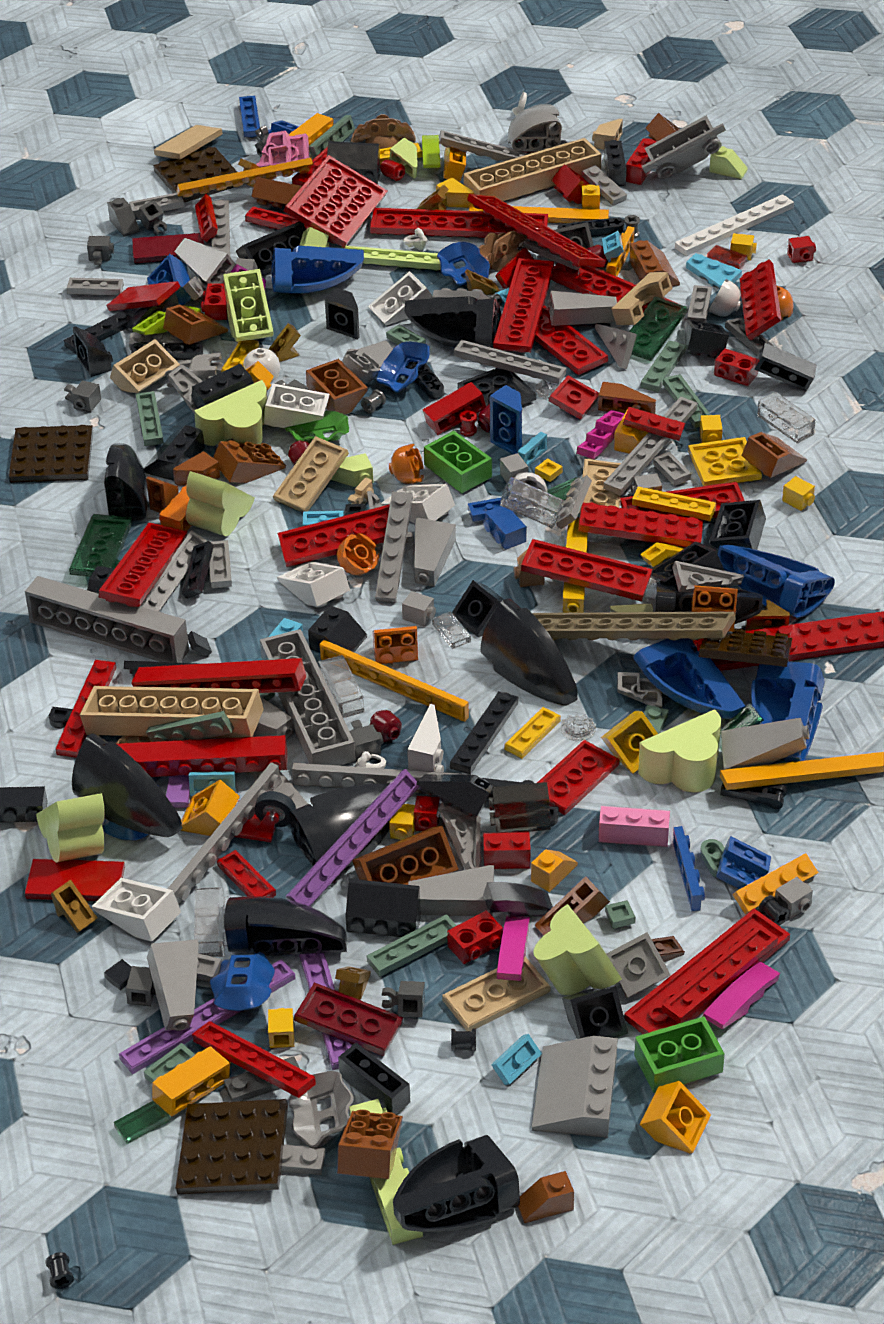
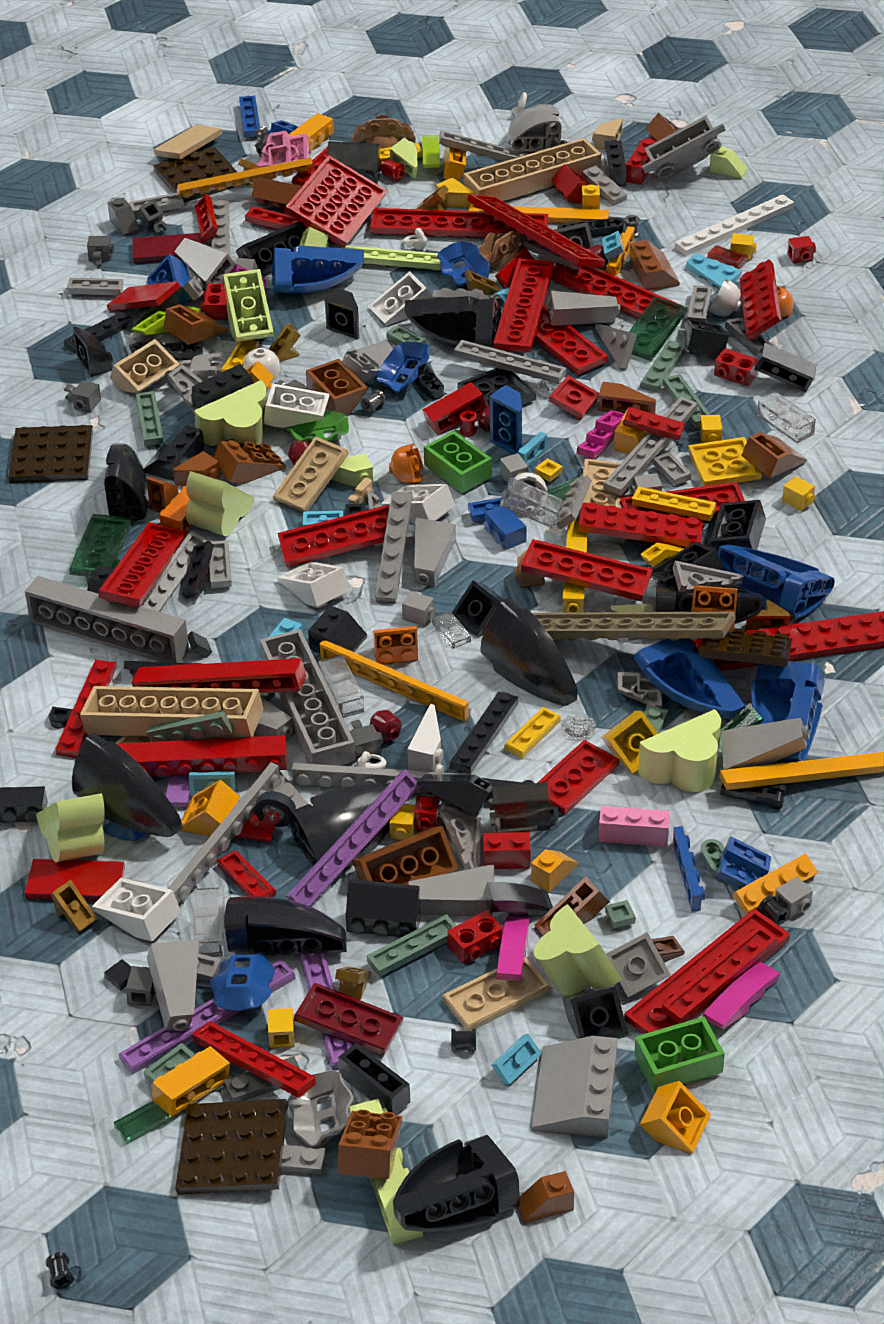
(337, 133): sand green plate -> none
(357, 554): orange cylinder -> none
(409, 998): dark grey brick -> none
(629, 308): tan arch -> none

